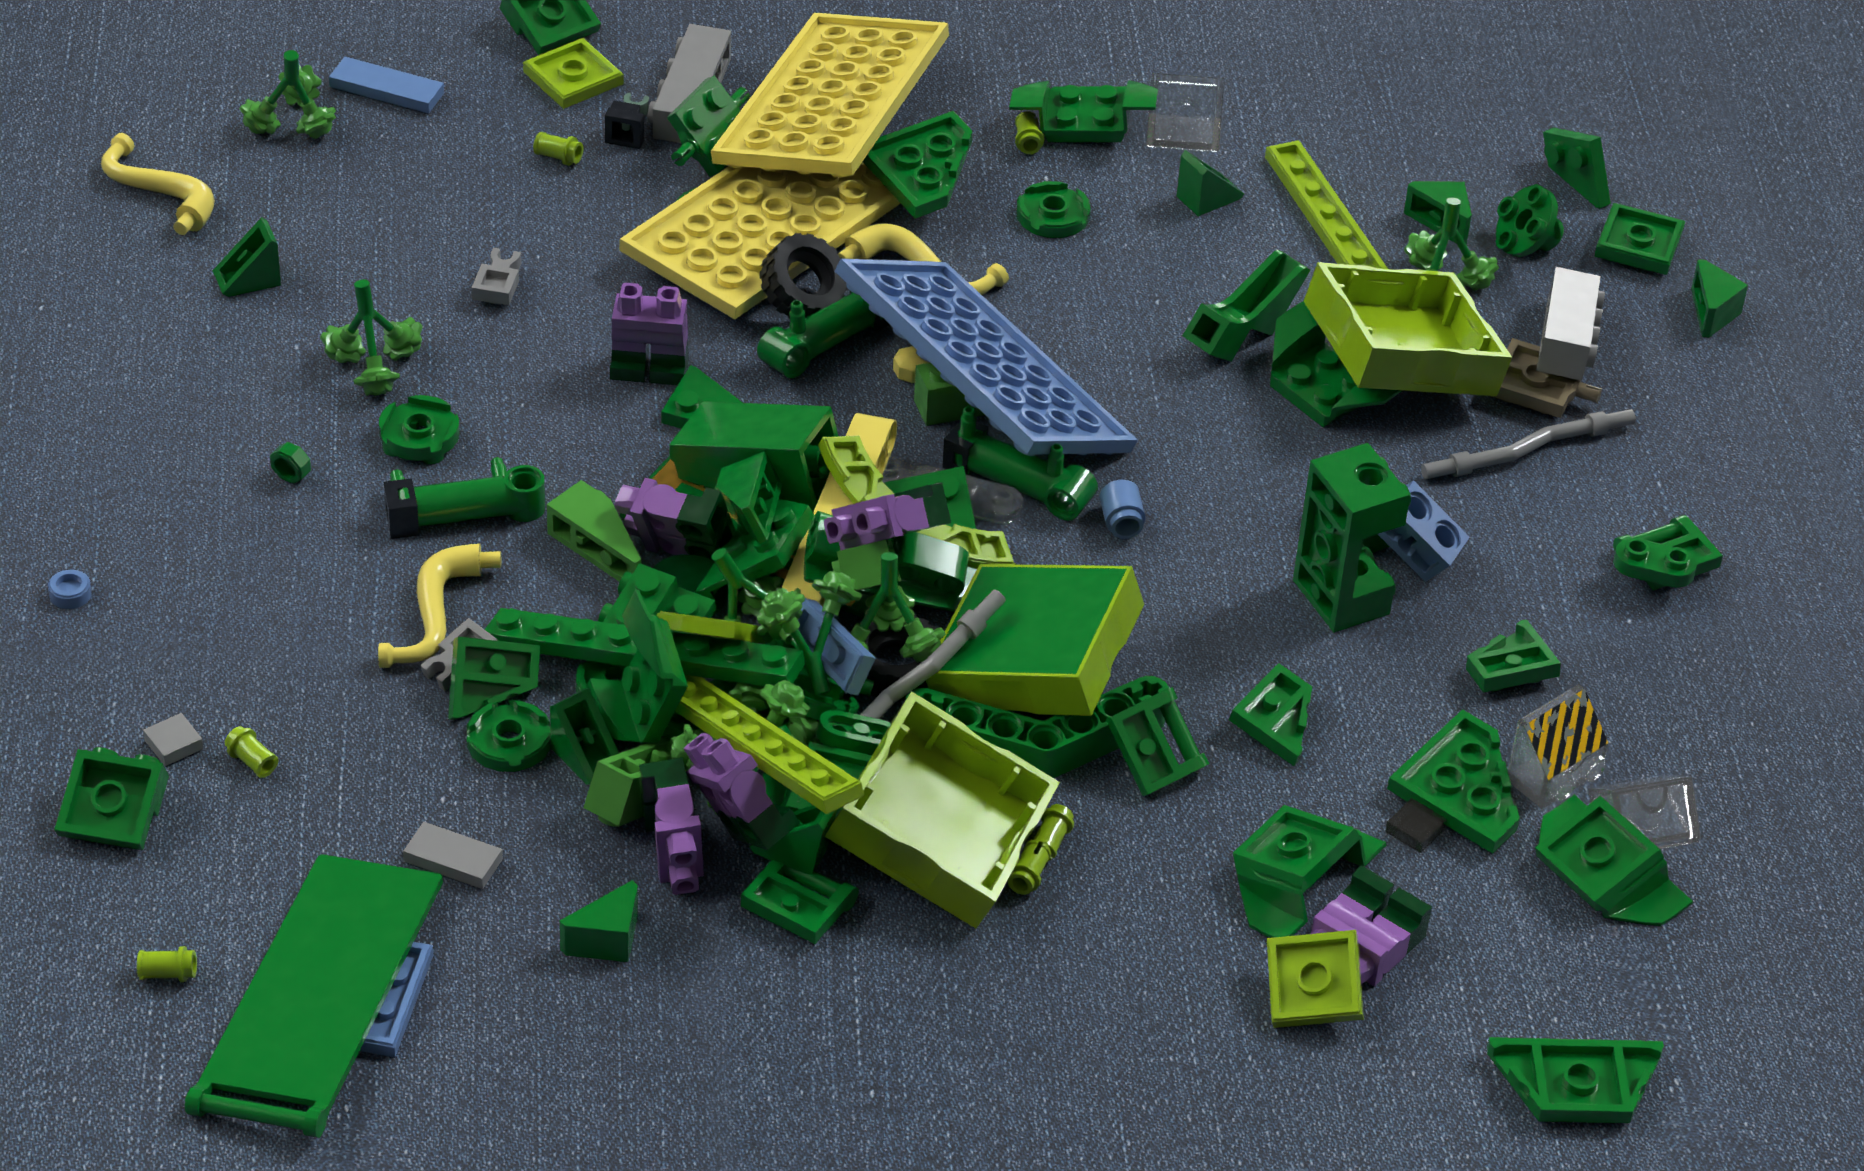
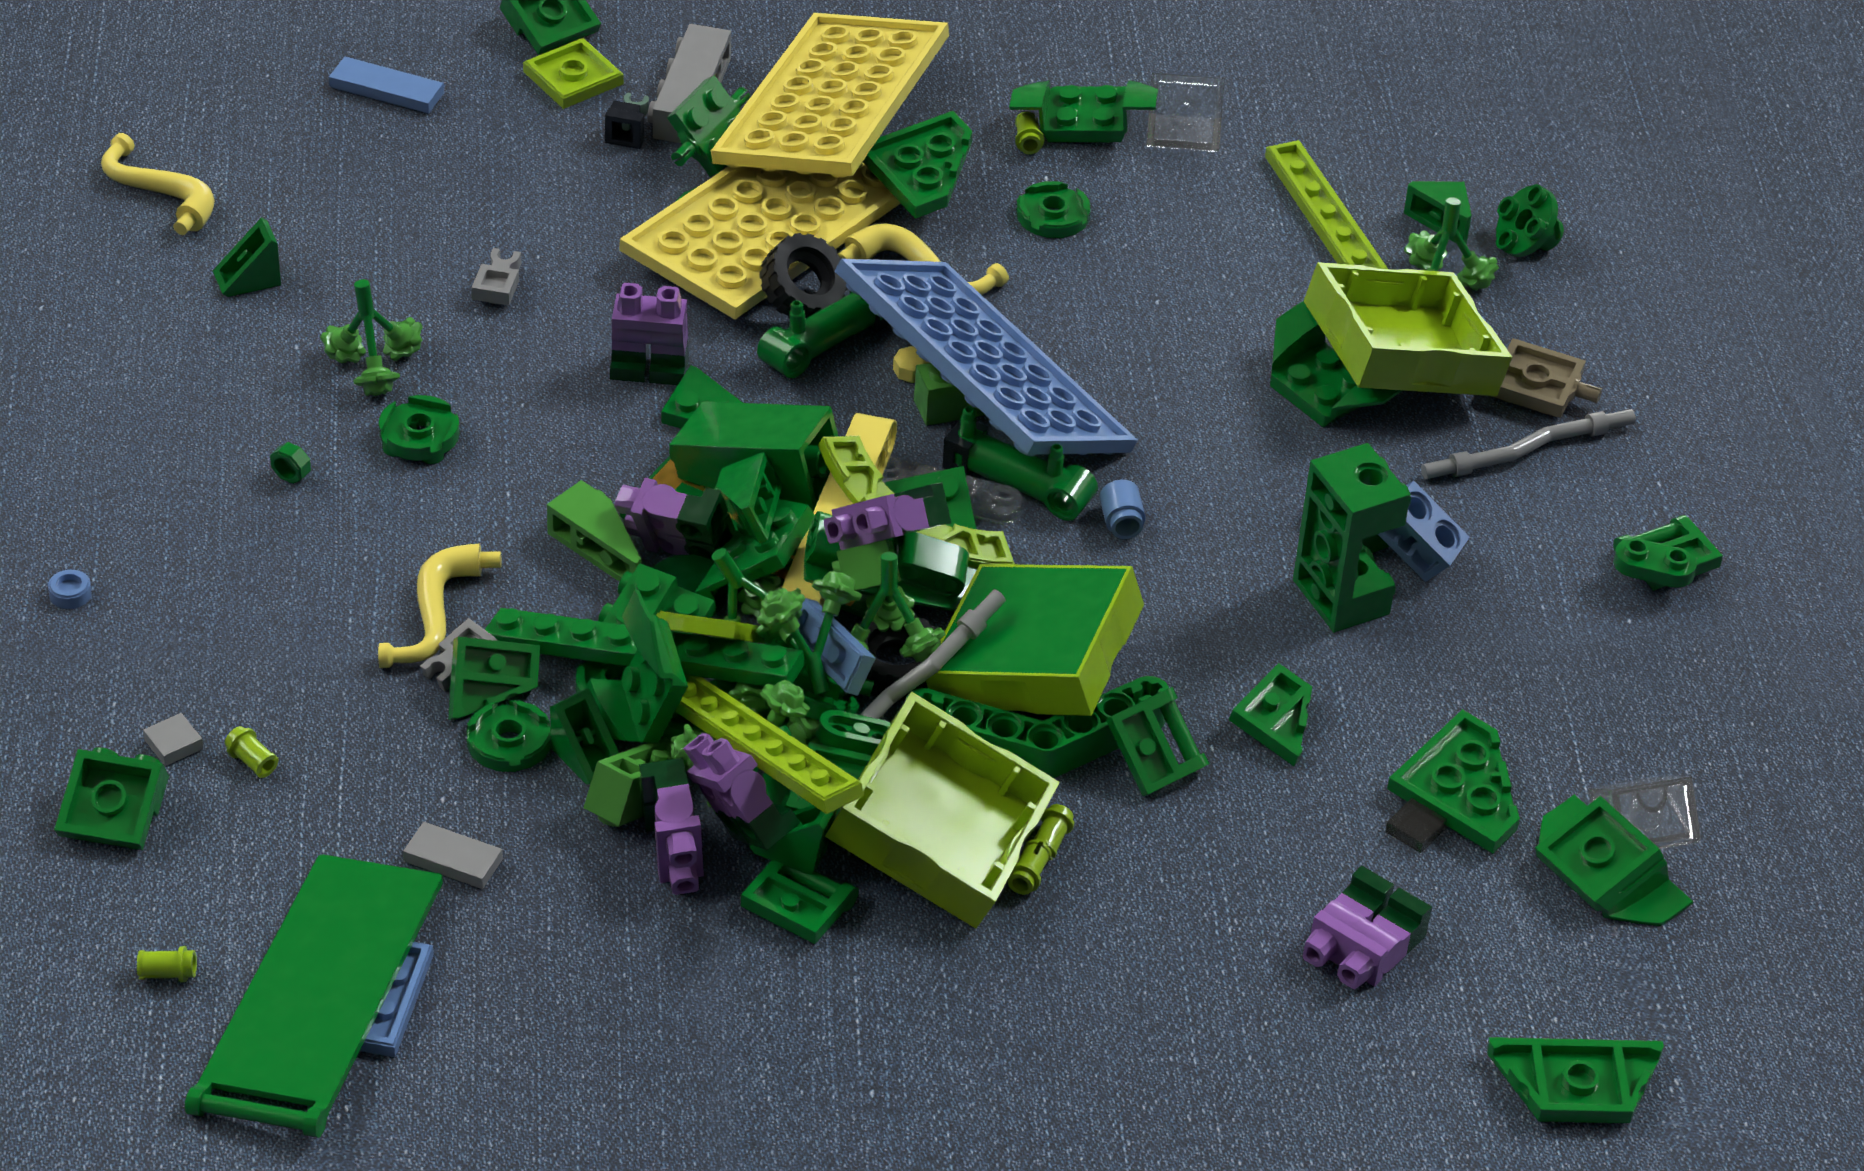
(298, 86): bright green plant -> none
(507, 493): green piece -> none
(560, 148): lime pin -> none
(602, 927): green slope -> none
(1203, 186): green slope -> none
(1253, 305): green arch -> none
(1288, 859): green piece -> none
(1314, 979): lime tile -> none
(1513, 660): green wing -> none
(1557, 748): slope -> none
(1571, 324): brick -> none
(1579, 162): green wing -> none
(1640, 238): green plate -> none
(1716, 297): green slope -> none

